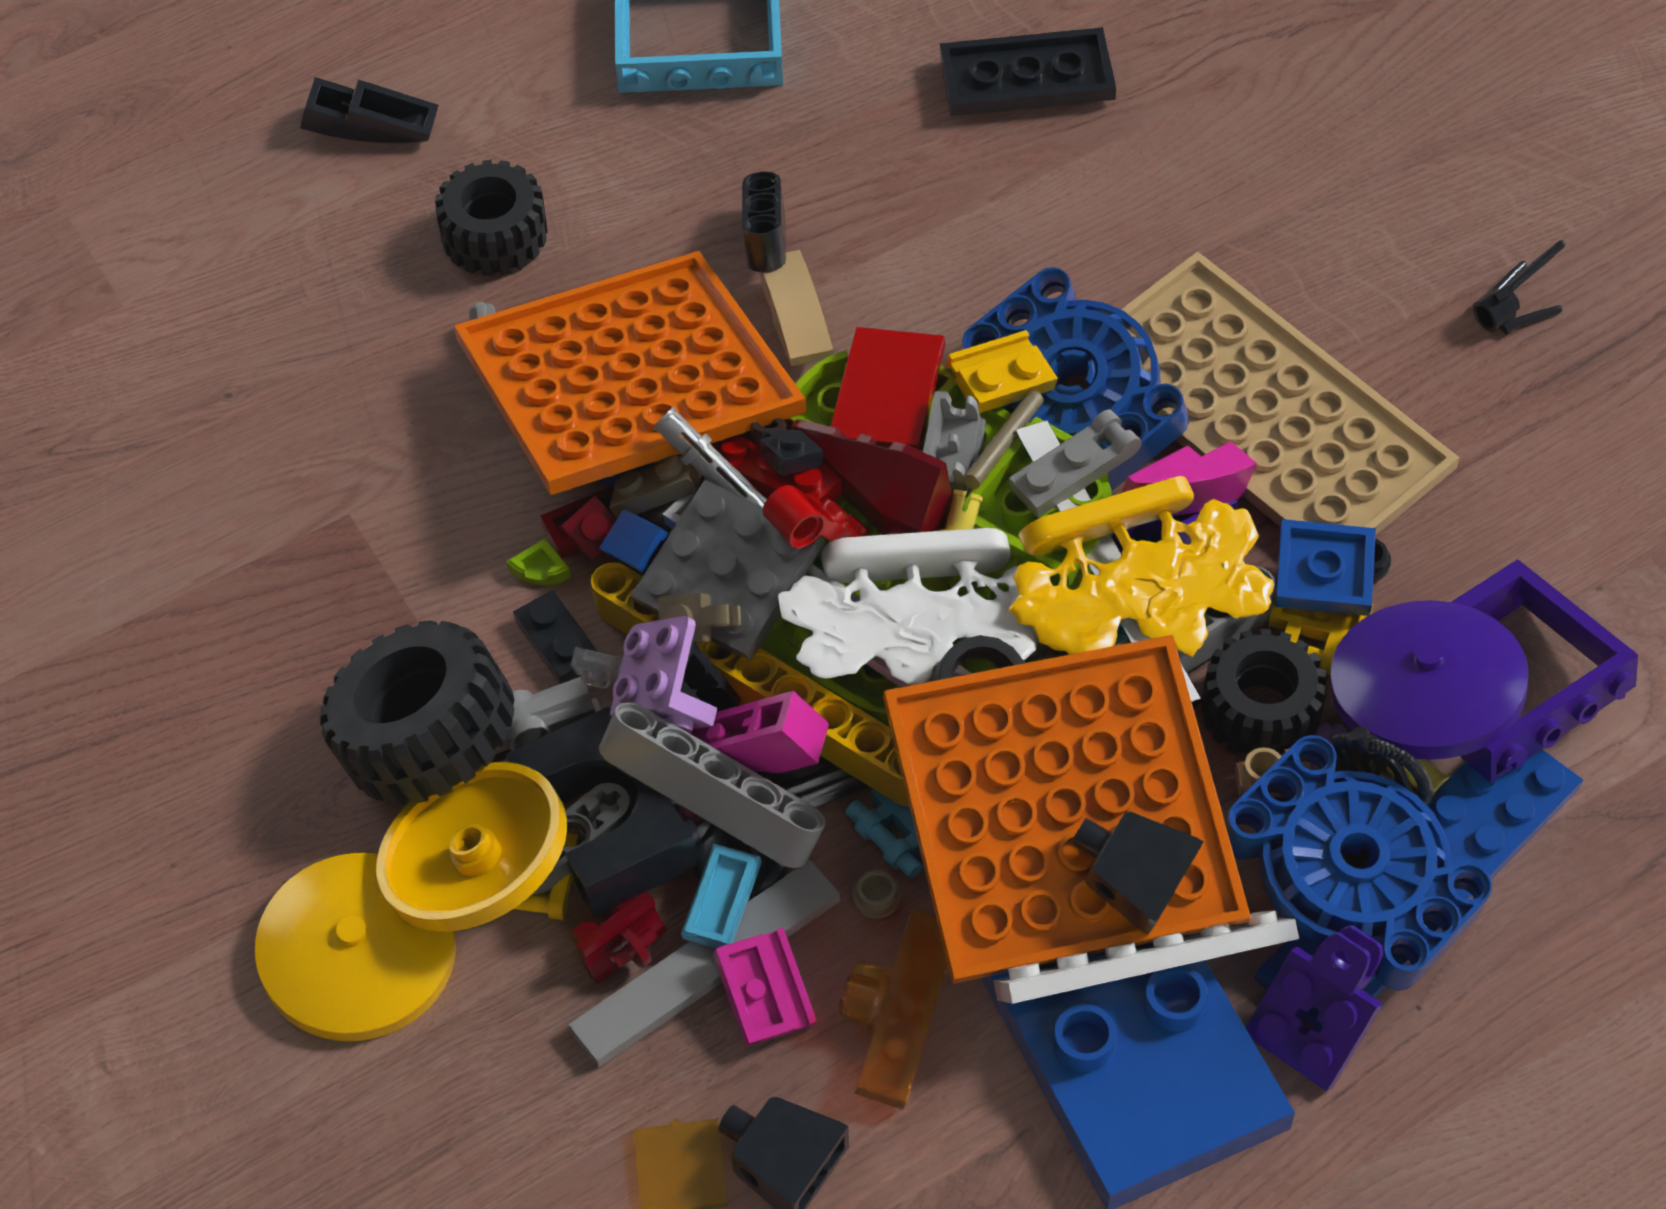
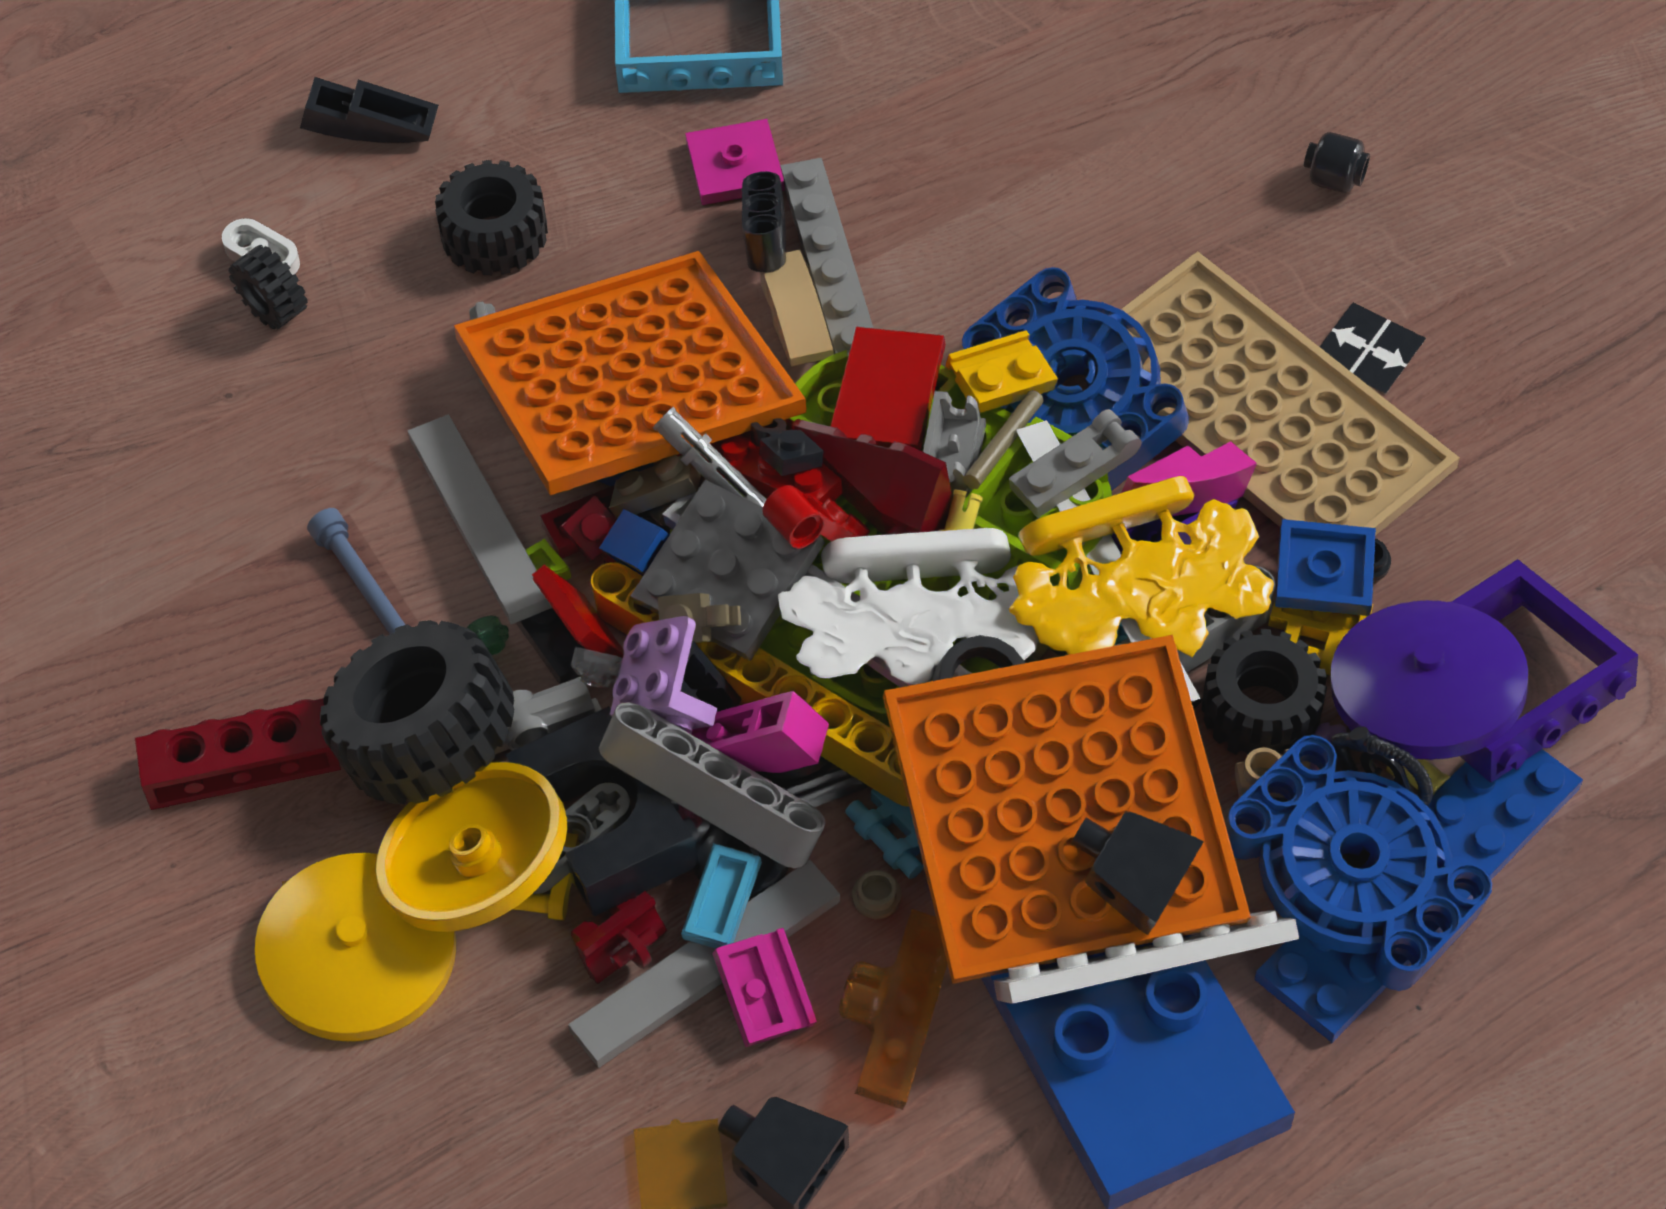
(217, 770): none -> dark red brick
(252, 233): none -> white plate
(268, 287): none -> black tyre
(330, 531): none -> sand blue piece
(479, 518): none -> light grey tile
(491, 632): none -> clear green plate
(576, 613): none -> red tile
(728, 155): none -> dark pink plate
(826, 251): none -> light grey plate
(1027, 71): black plate -> none
(1334, 987): dark purple plate -> none
(1337, 162): none -> black head
(1371, 346): none -> black sticker
(1500, 304): black plant -> none

